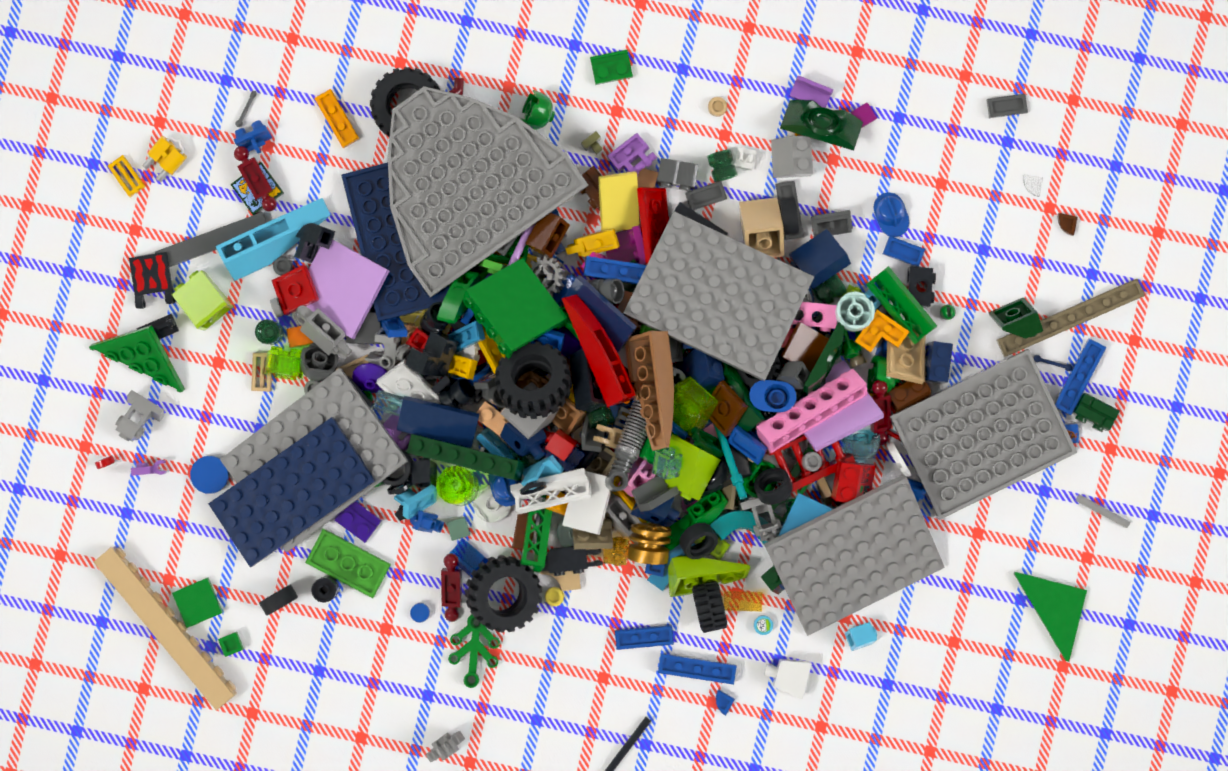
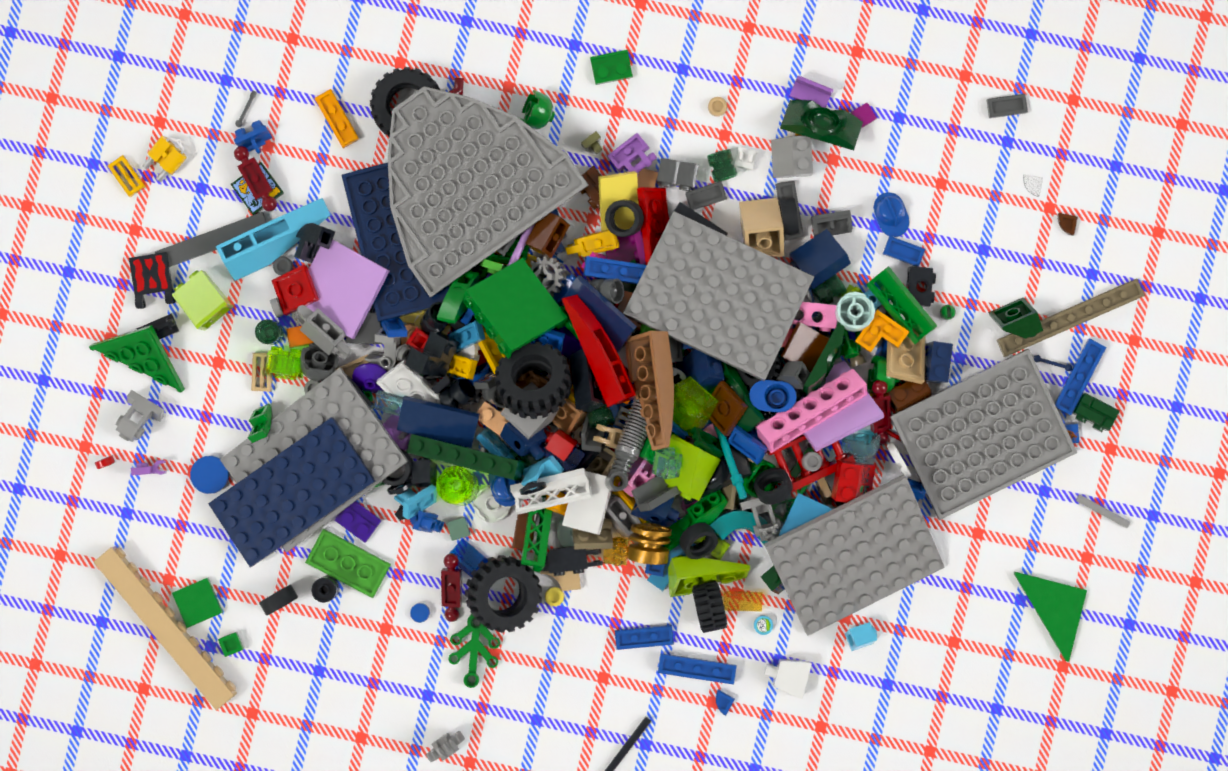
(261, 423): none -> green slope
(610, 222): none -> black tyre

